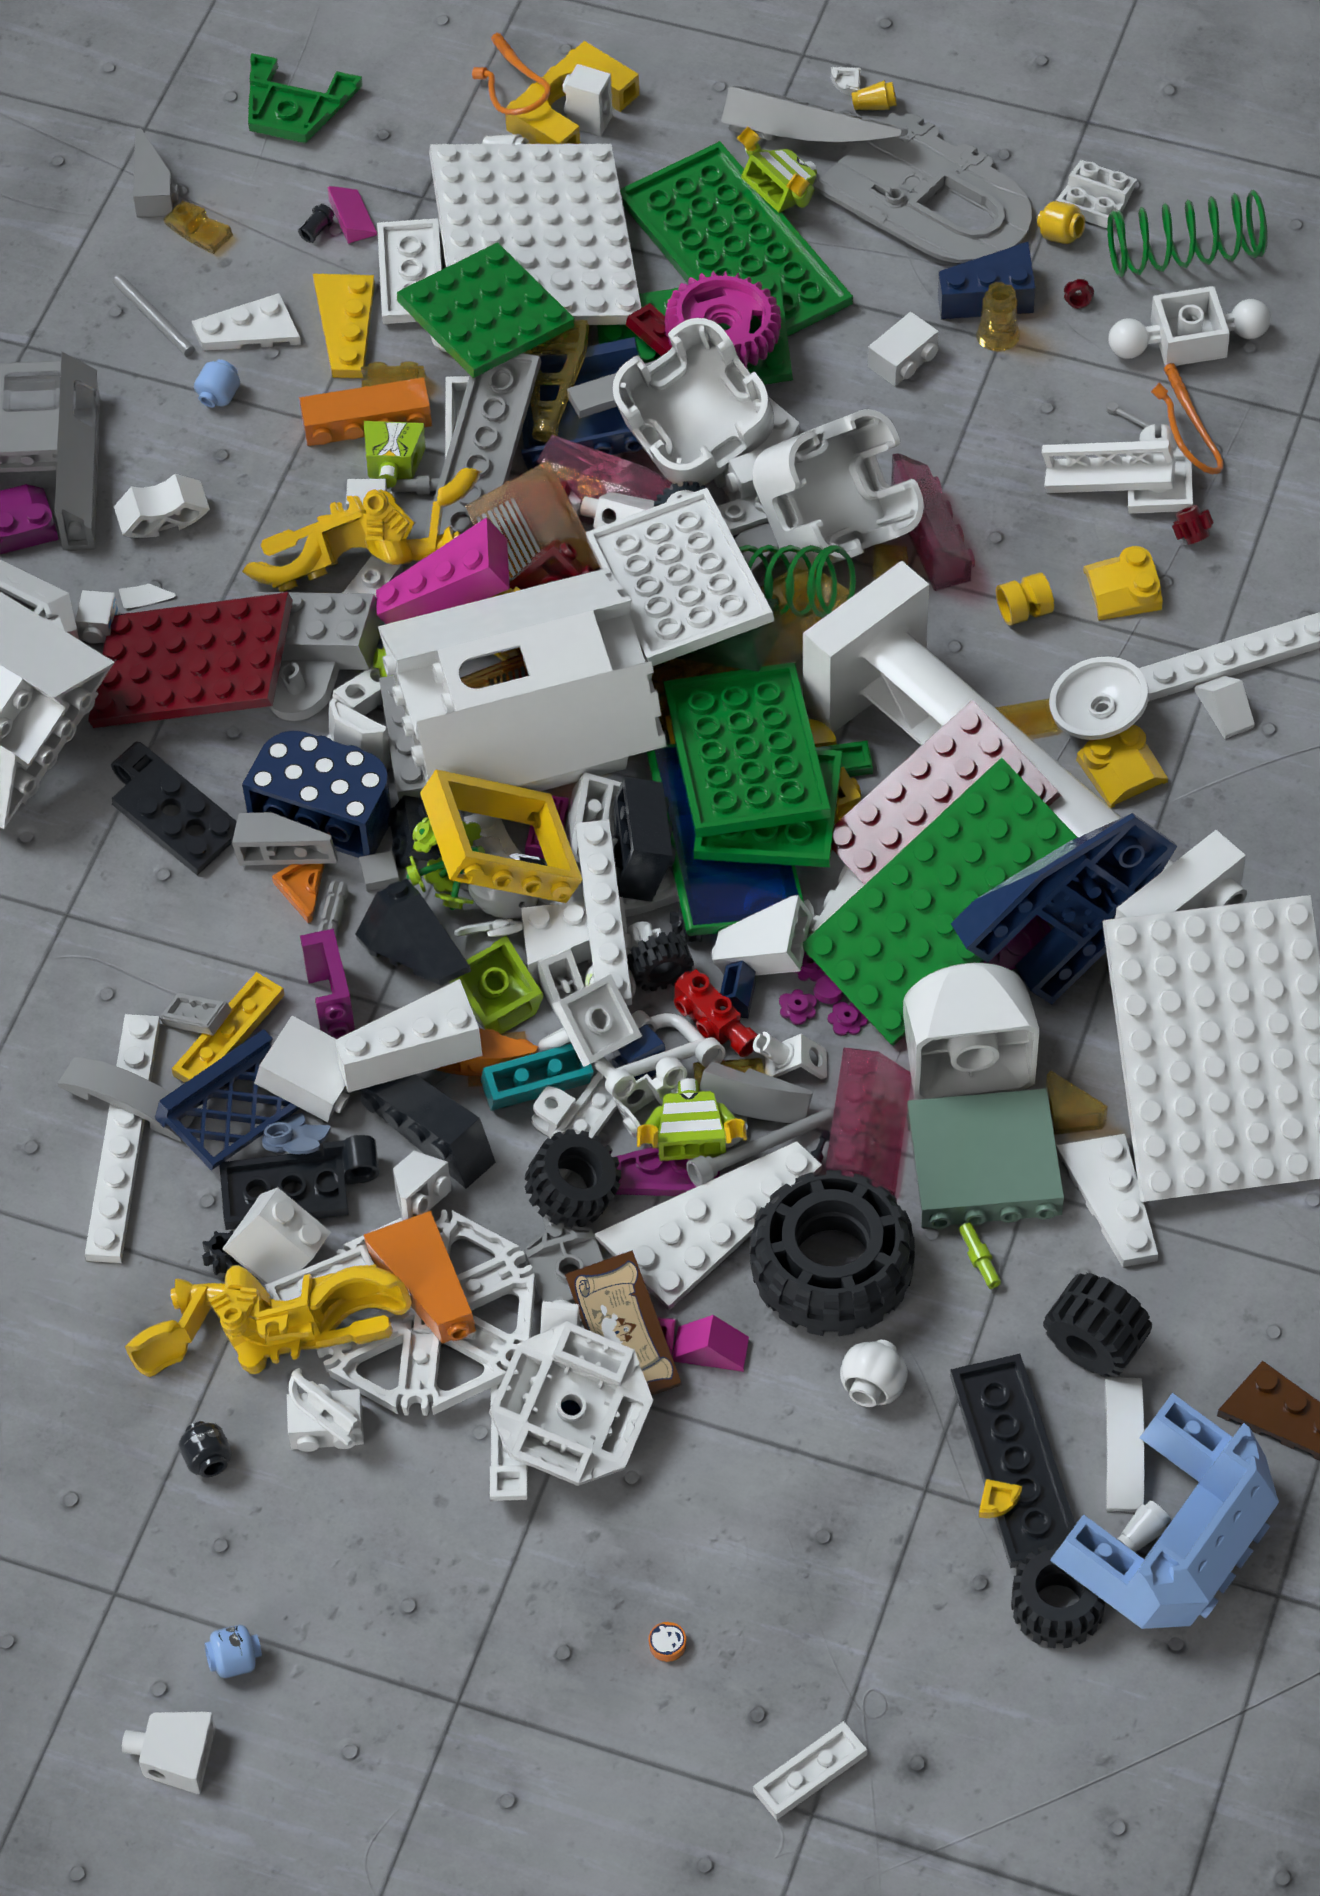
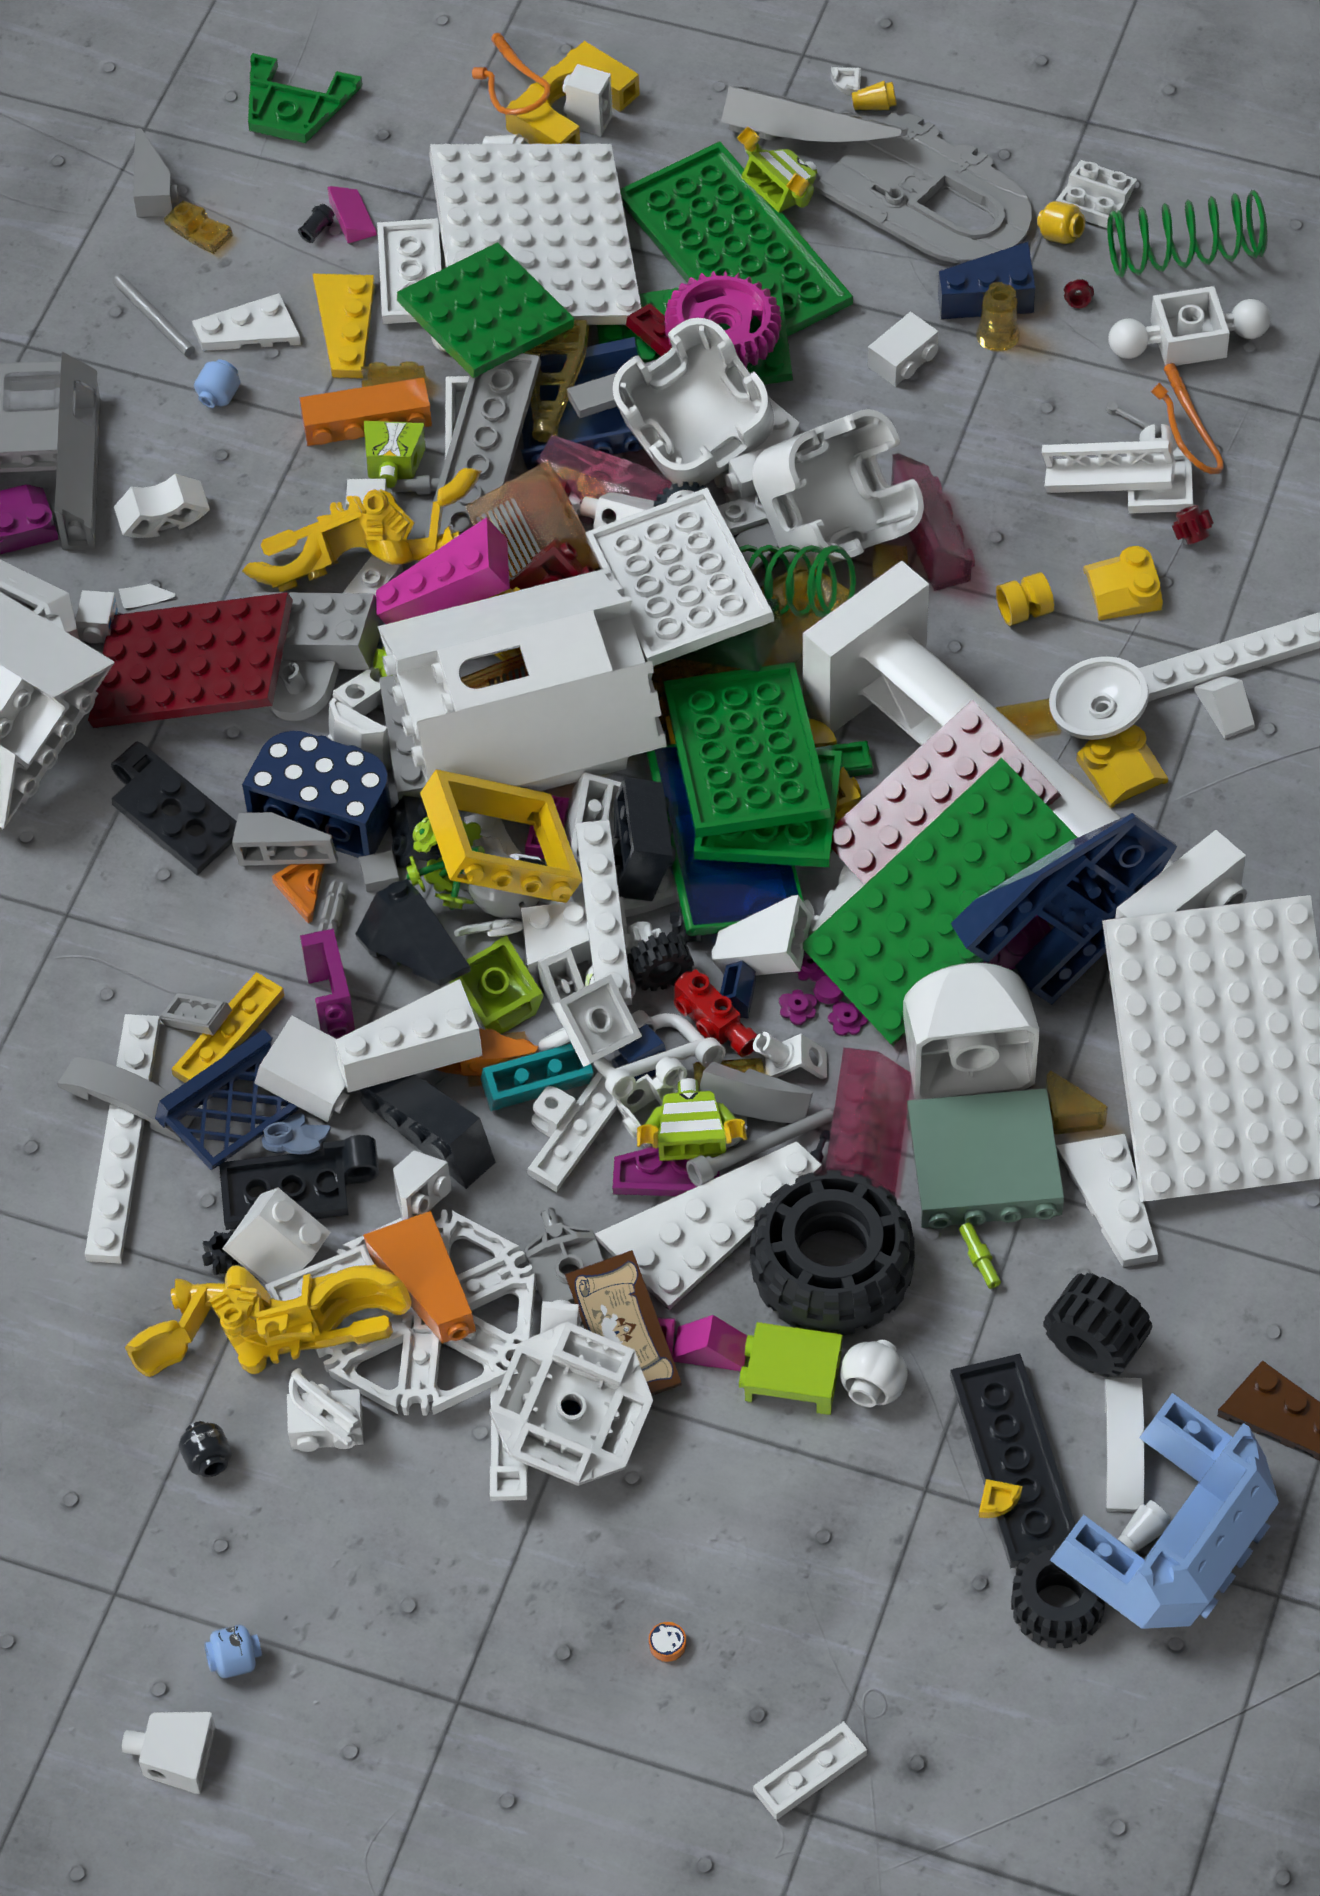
(587, 1159): black tyre -> none
(792, 1364): none -> lime panel

